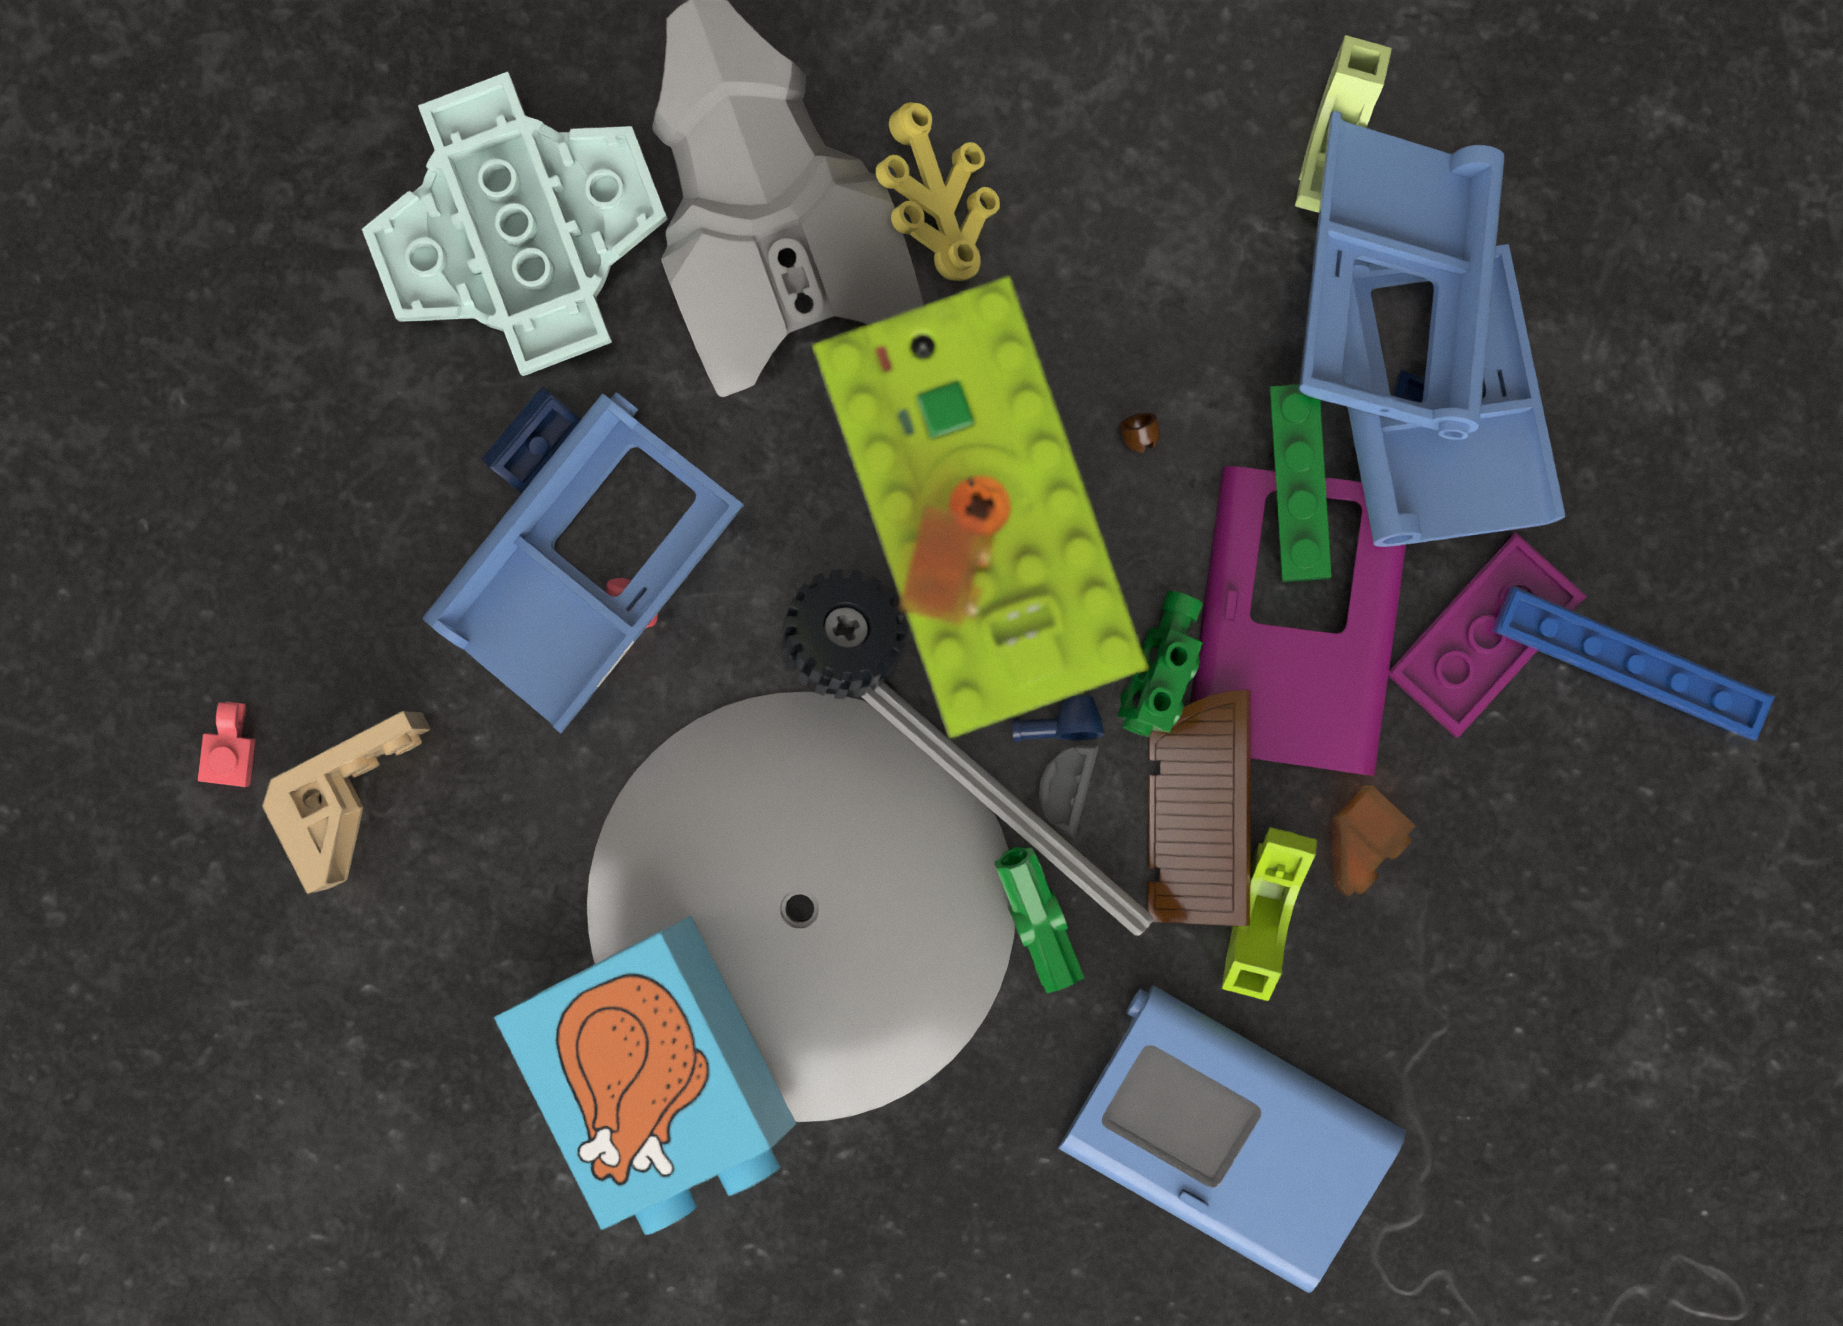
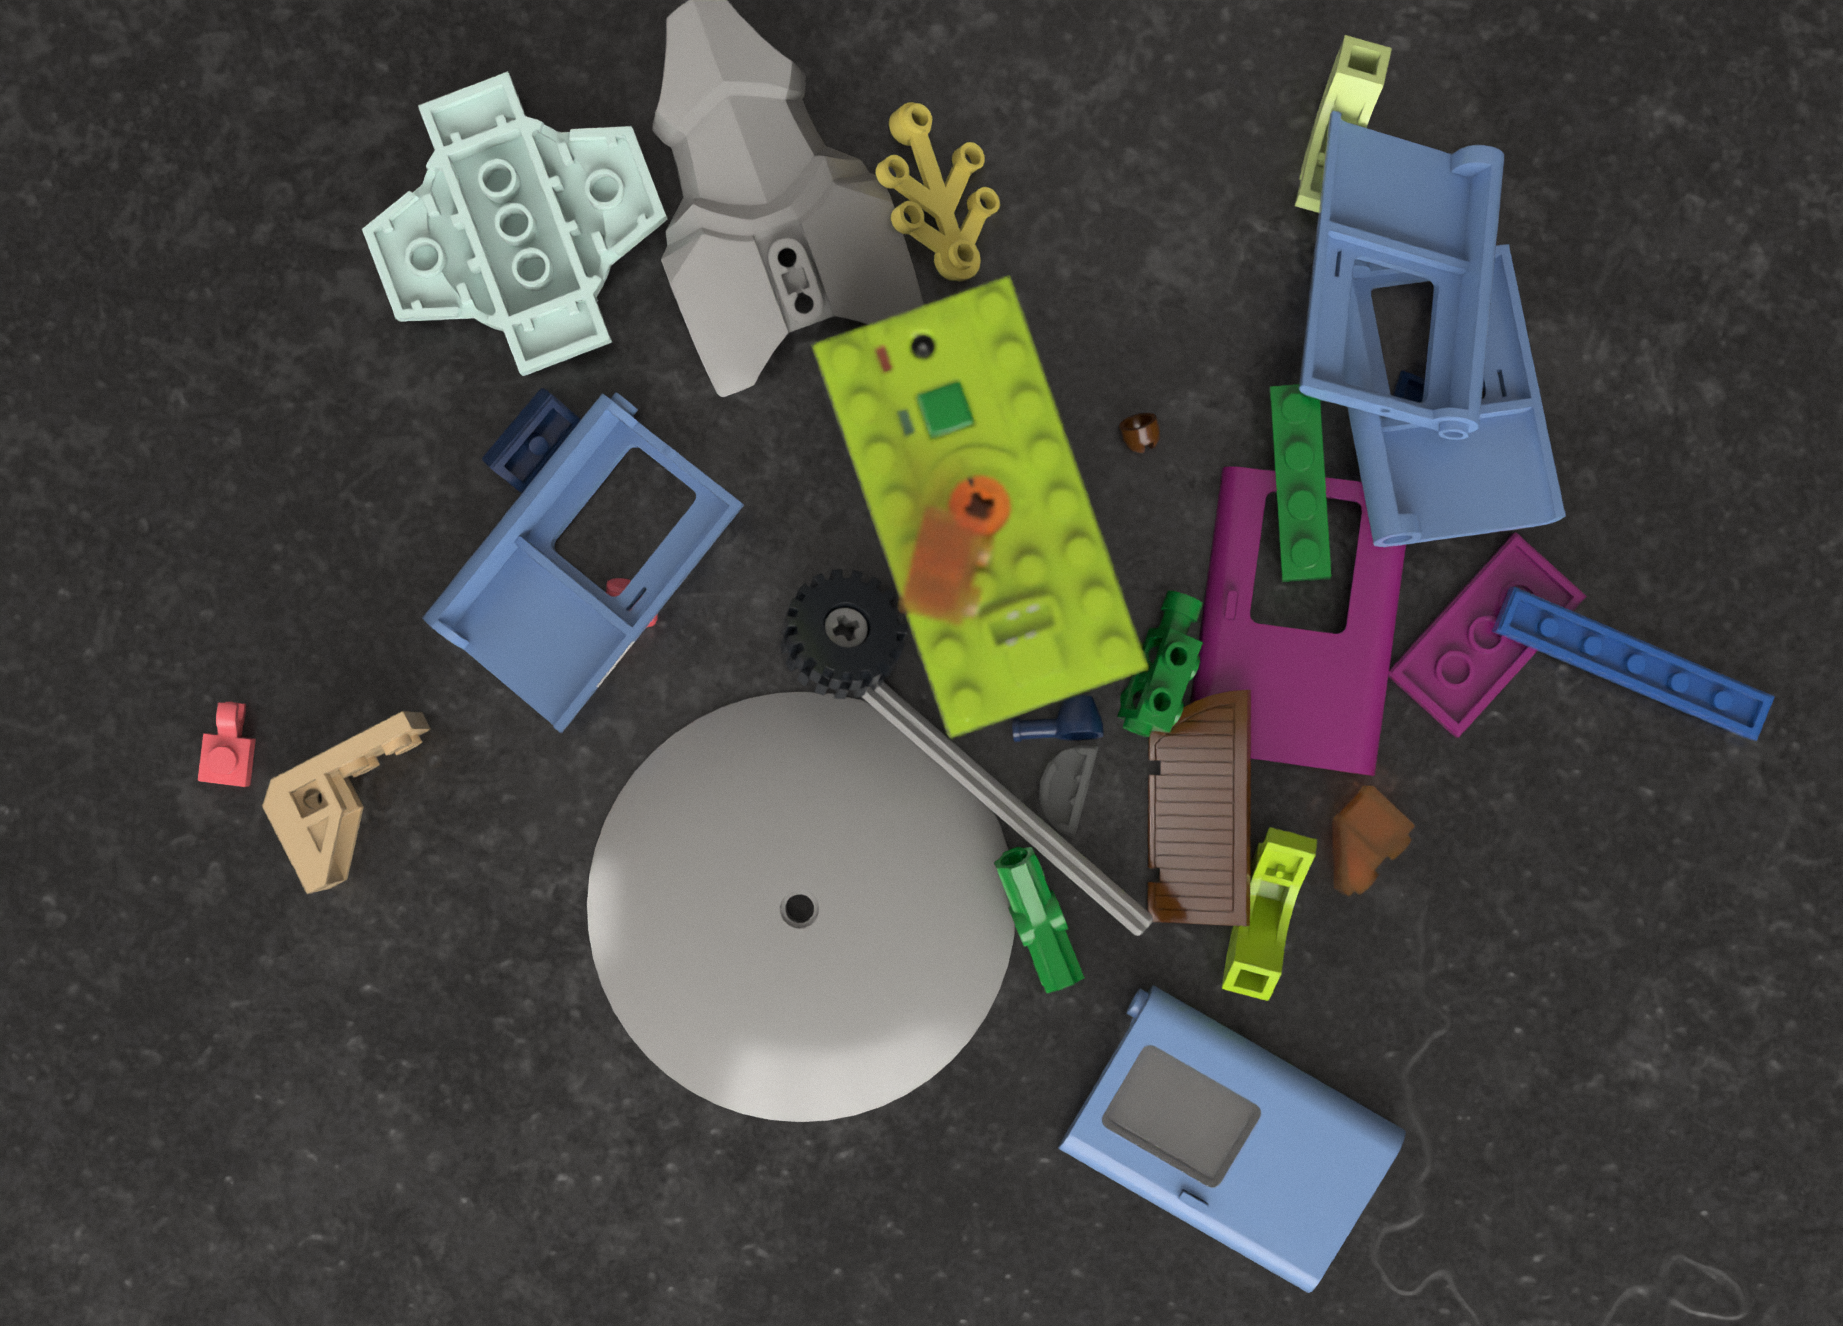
(649, 1079): medium azure brick -> none

